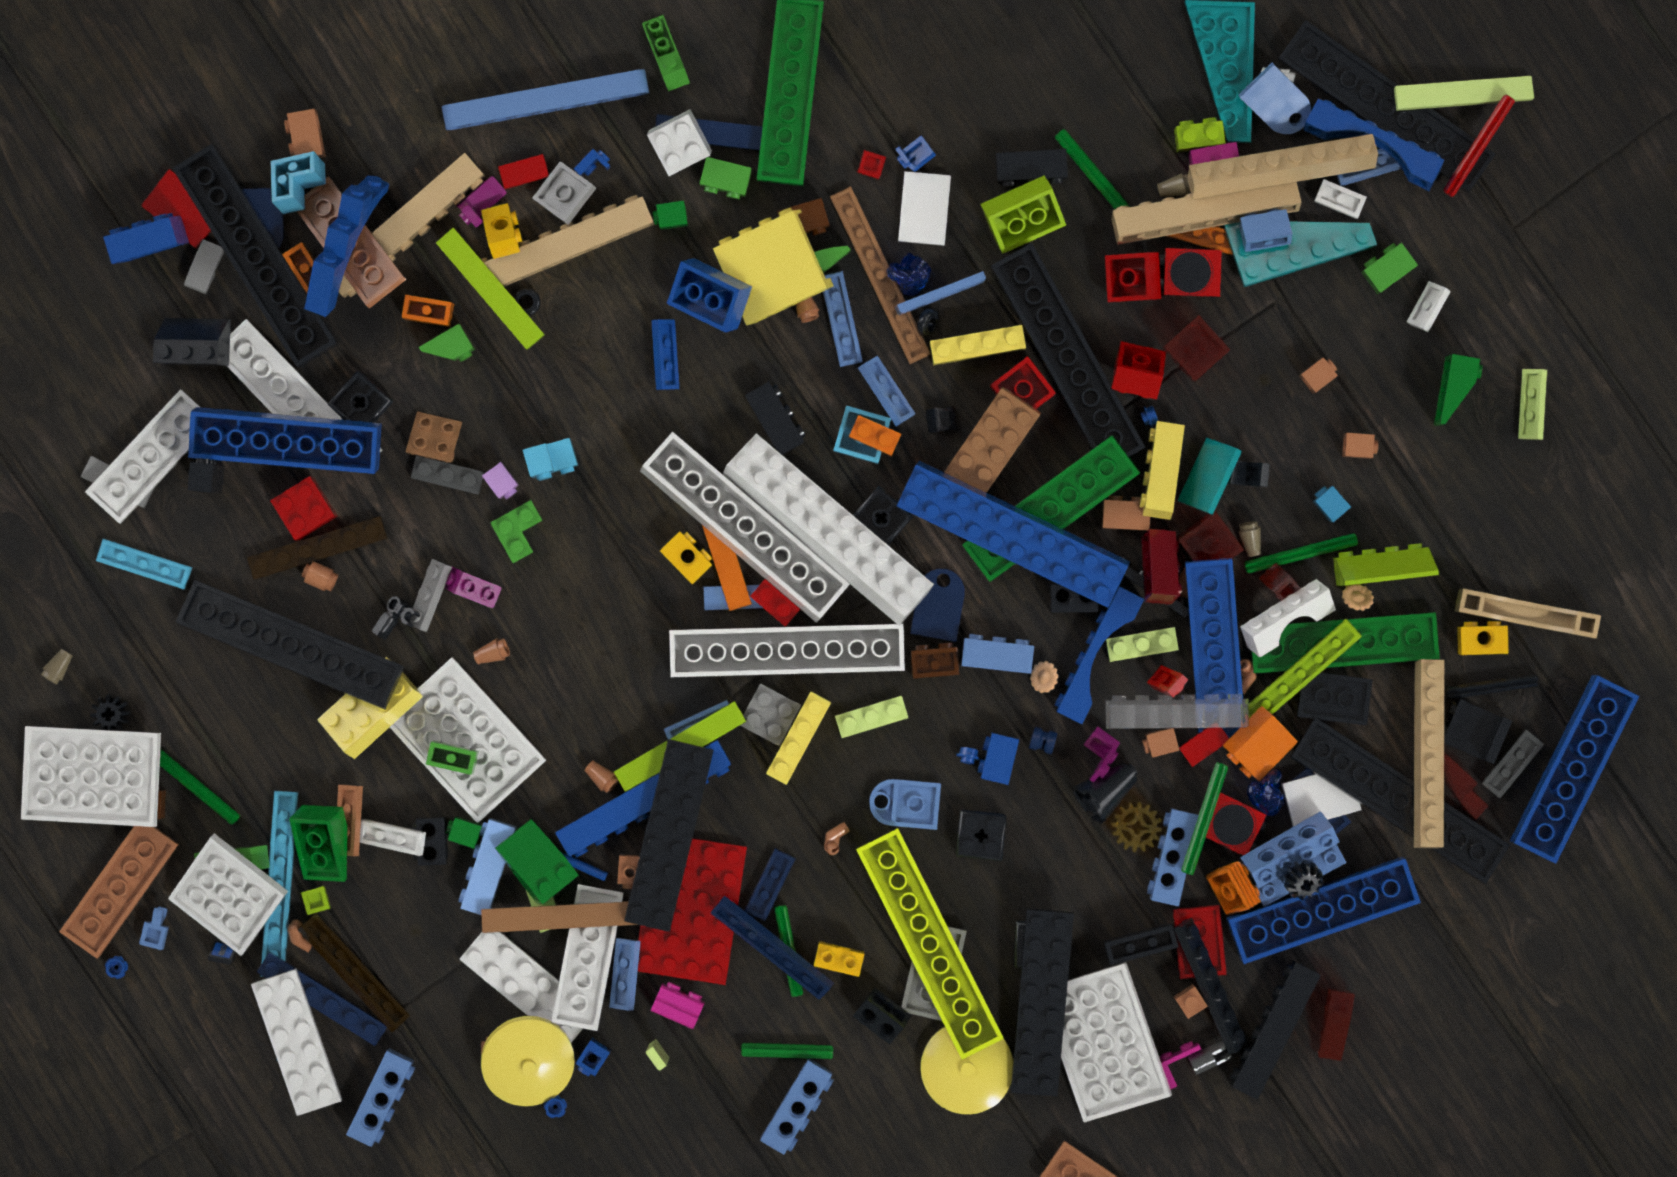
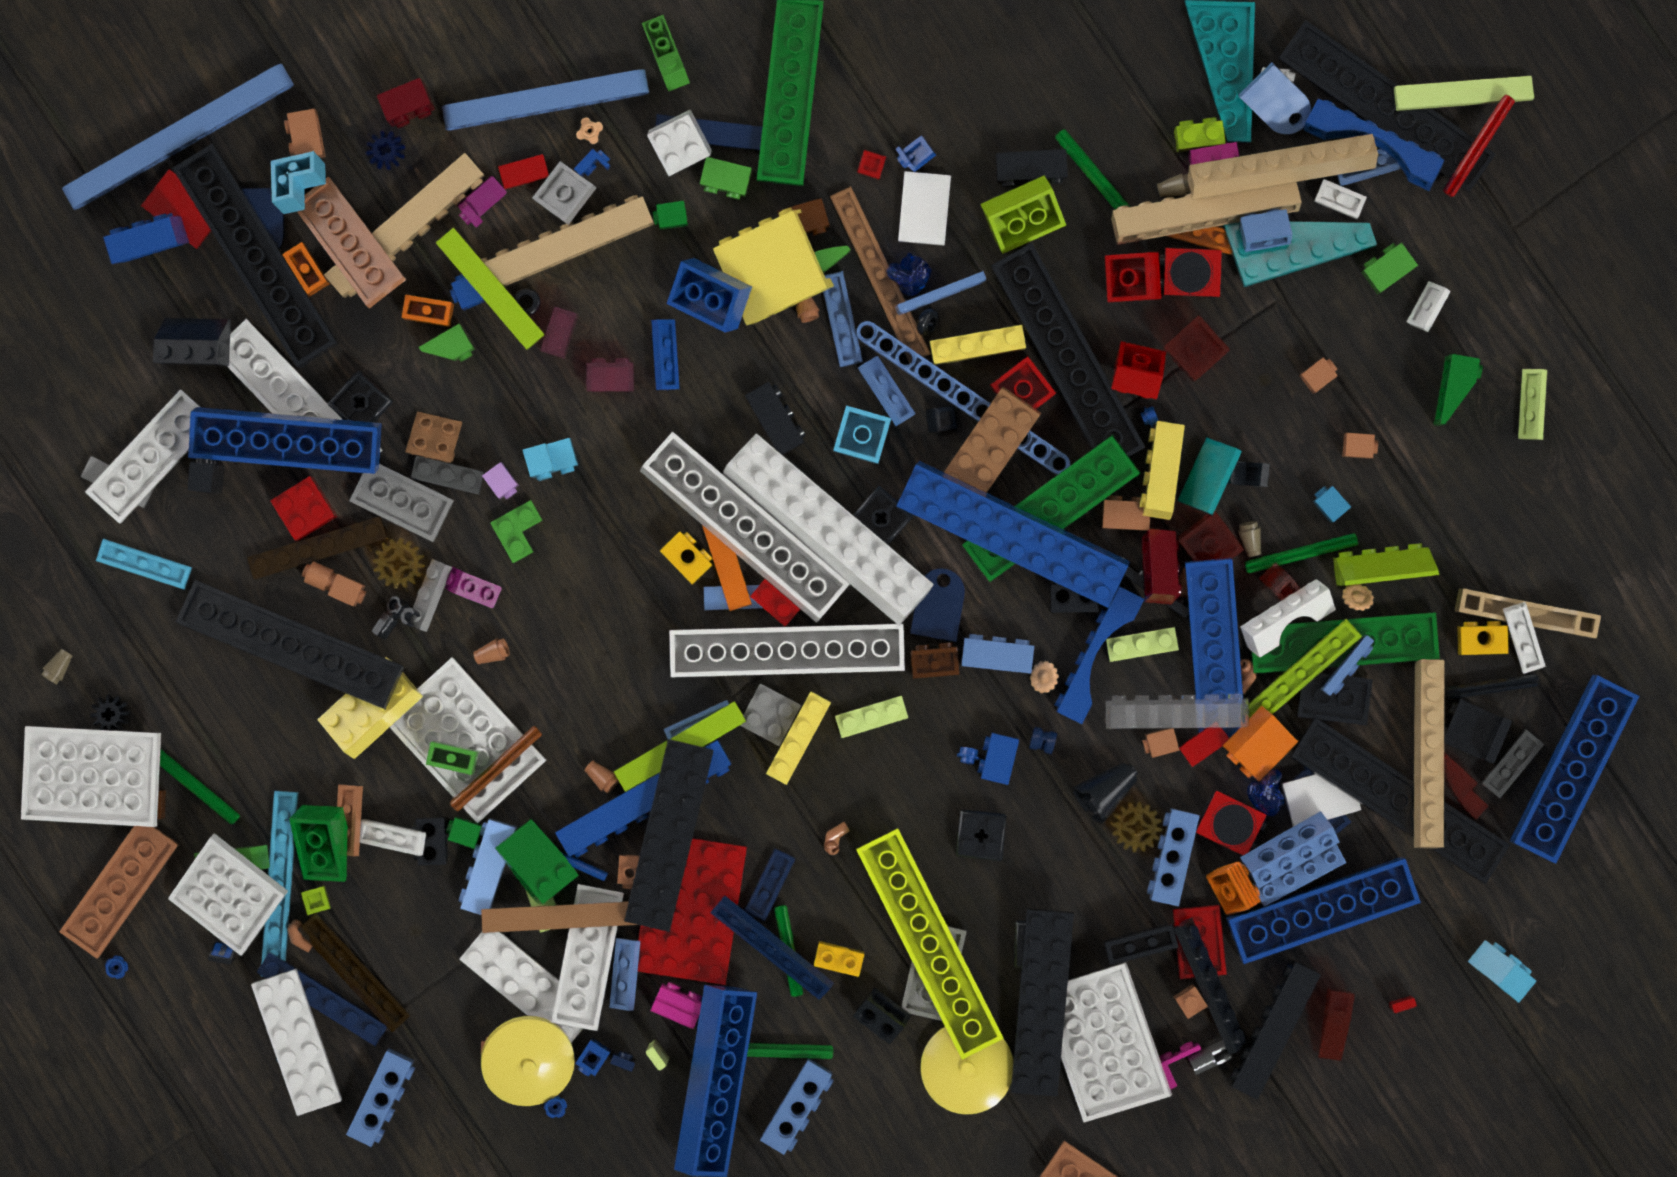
(154, 932): medium blue plate -> none
(177, 136): none -> medium blue beam
(204, 266): light grey slope -> none
(341, 236): blue arch -> none
(347, 590): none -> nougat brick
(382, 143): none -> clear blue gear
(398, 574): none -> clear yellow gear
(402, 501): none -> light grey plate
(406, 103): none -> dark red brick
(465, 293): none -> blue brick
(495, 768): none -> dark orange axle
(501, 231): yellow brick -> none
(559, 332): none -> clear pink brick
(593, 136): none -> light nougat plate
(610, 376): none -> clear pink brick
(623, 1060): none -> dark blue plate
(715, 1081): none -> blue brick
(874, 435): orange brick -> none
(909, 803): medium blue tile -> none
(955, 387): none -> medium blue beam
(1105, 747): magenta bracket -> none
(1167, 681): red plate -> none
(1204, 818): green axle -> none
(1303, 879): black gear -> none
(1348, 666): none -> medium blue plate
(1402, 1004): none -> red tile
(1504, 971): none -> medium azure brick
(1524, 637): none -> white tile

